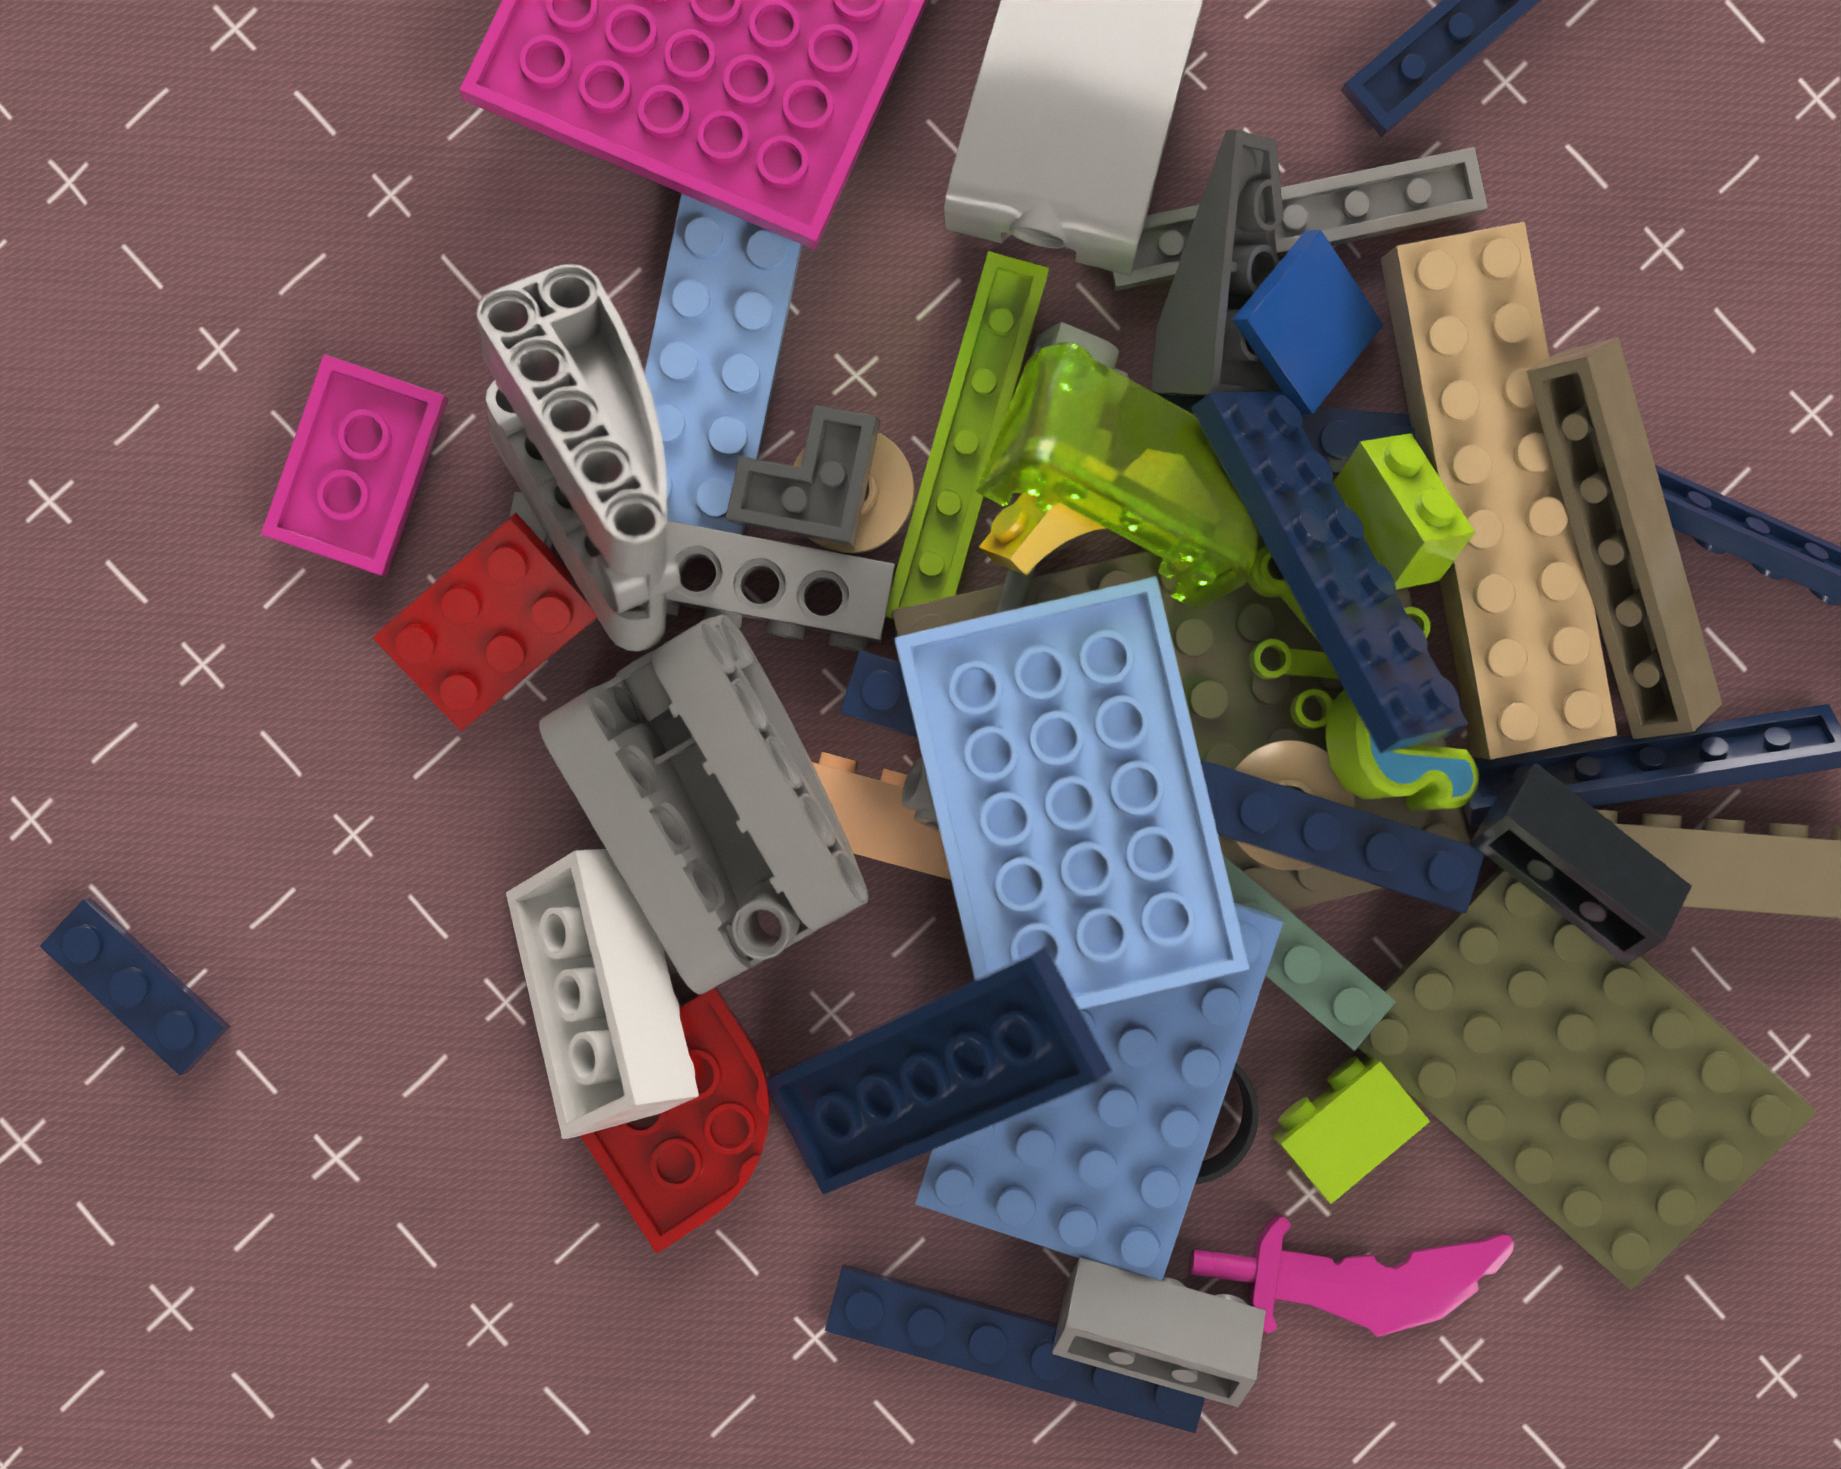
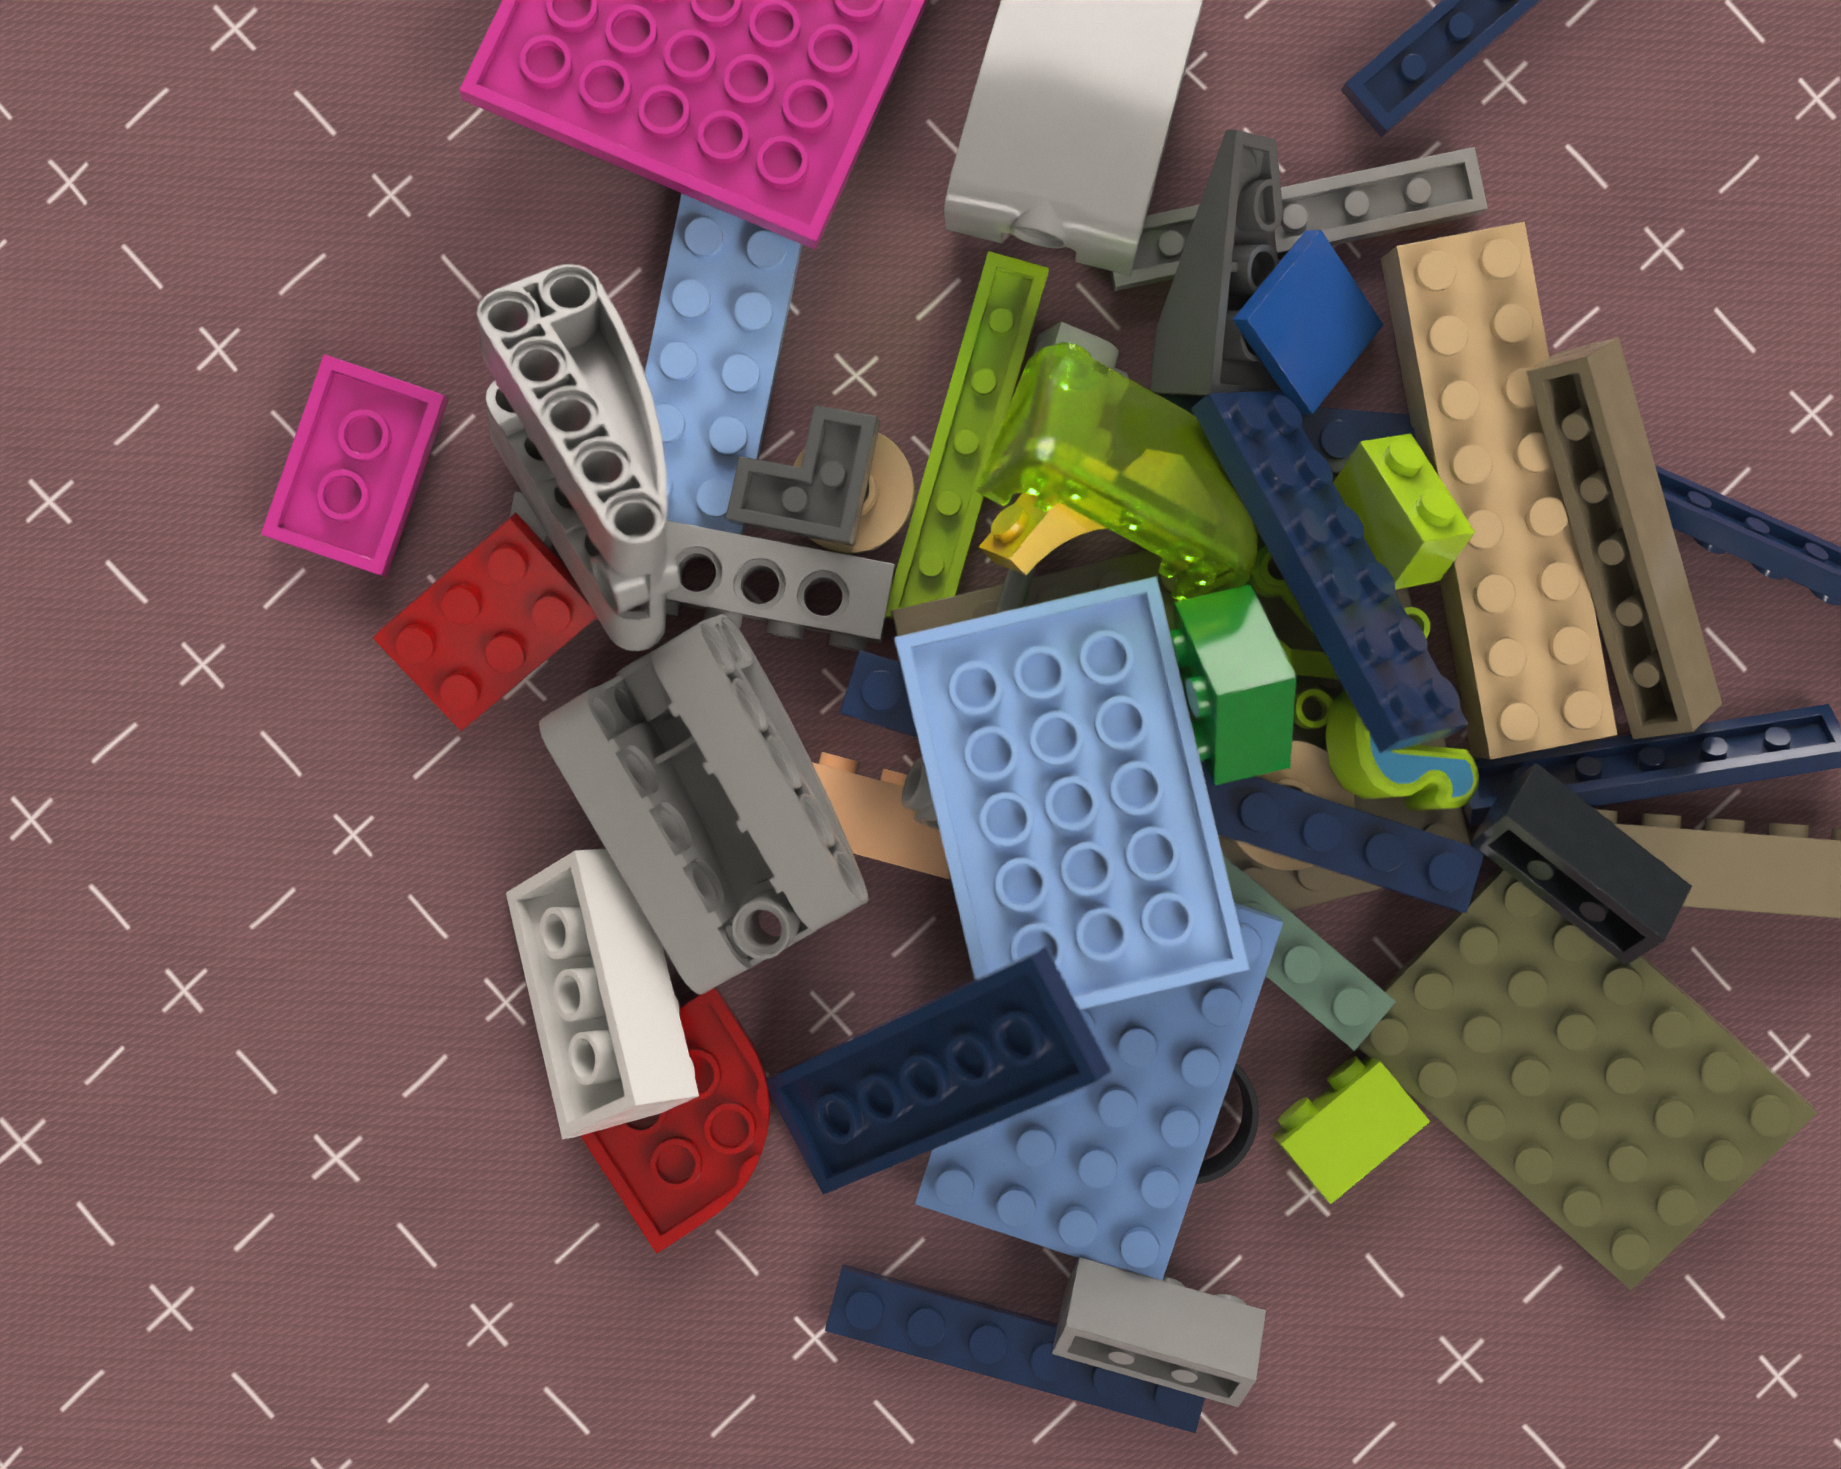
(135, 986): dark blue plate -> none
(1234, 684): none -> green brick
(1358, 1286): dark pink sword -> none

